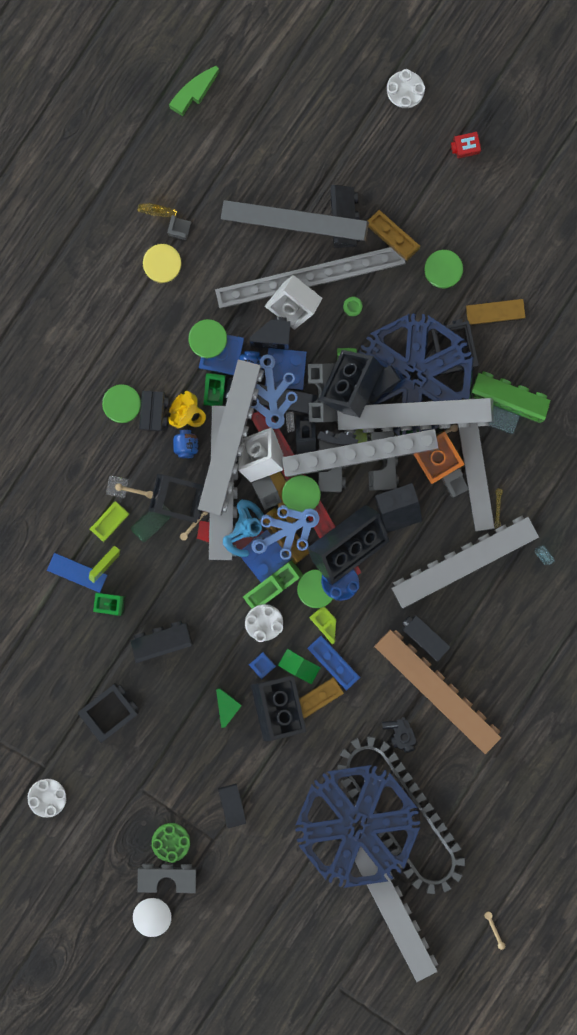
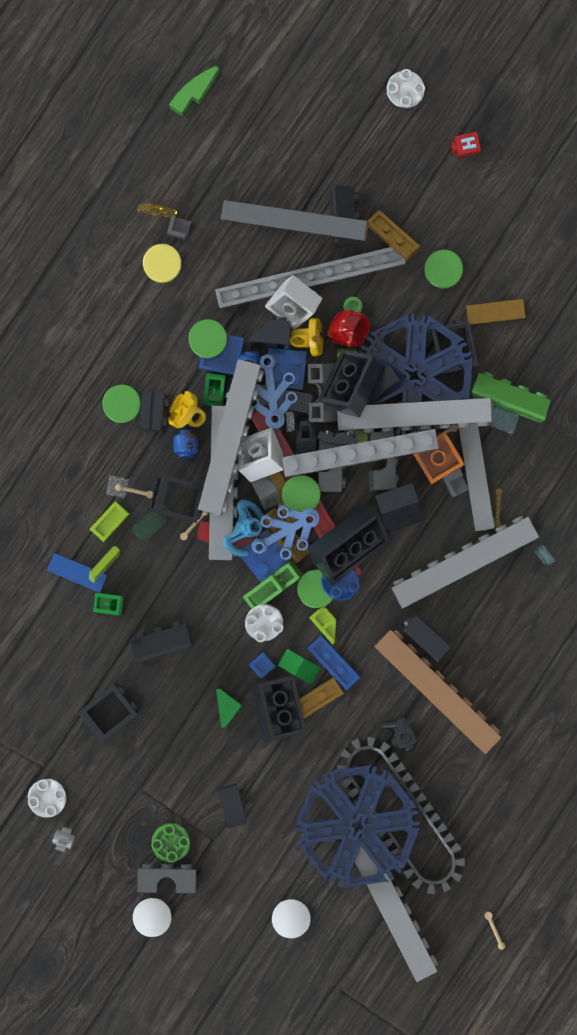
(63, 839): none -> light grey gear
(291, 918): none -> white dish
(309, 336): none -> yellow tile
(346, 330): none -> red piece

